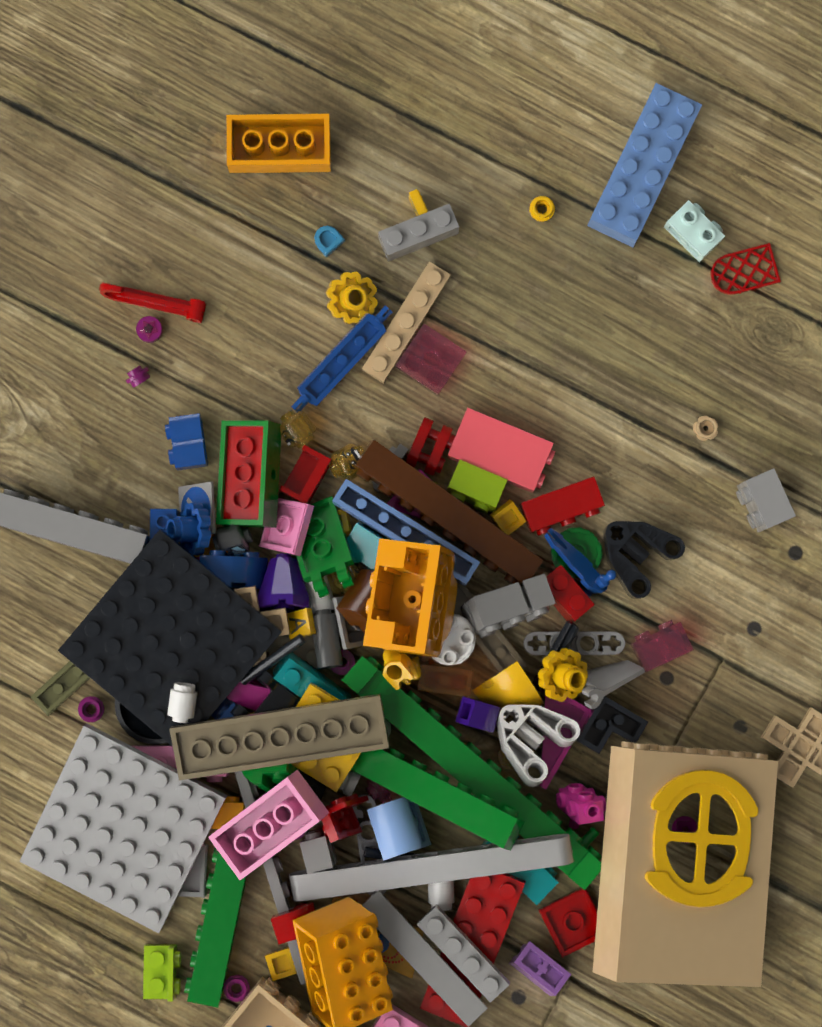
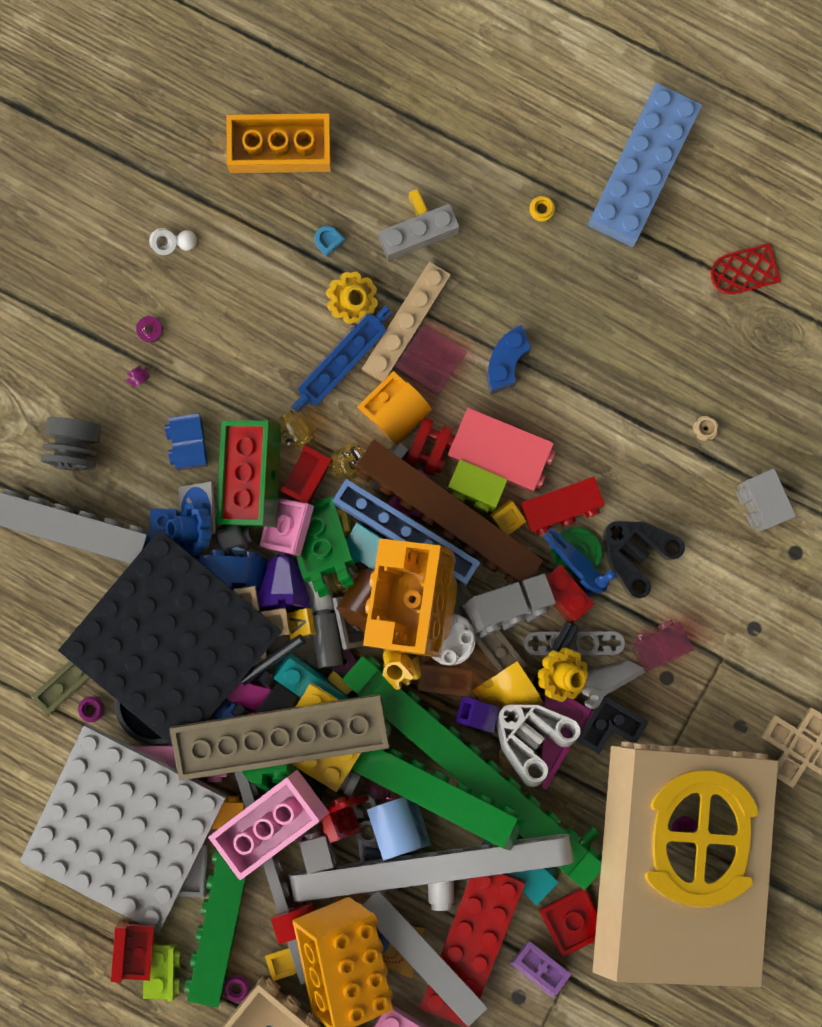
(71, 443): none -> dark grey wheel
(132, 952): none -> red bracket
(182, 702): white brick -> none
(185, 240): none -> white plate
(192, 309): red piece -> none
(336, 680): none -> yellow tile
(395, 408): none -> light orange brick
(463, 953): light grey plate -> none
(505, 358): none -> blue brick
(581, 804): dark pink brick -> none
(694, 230): light aqua brick -> none

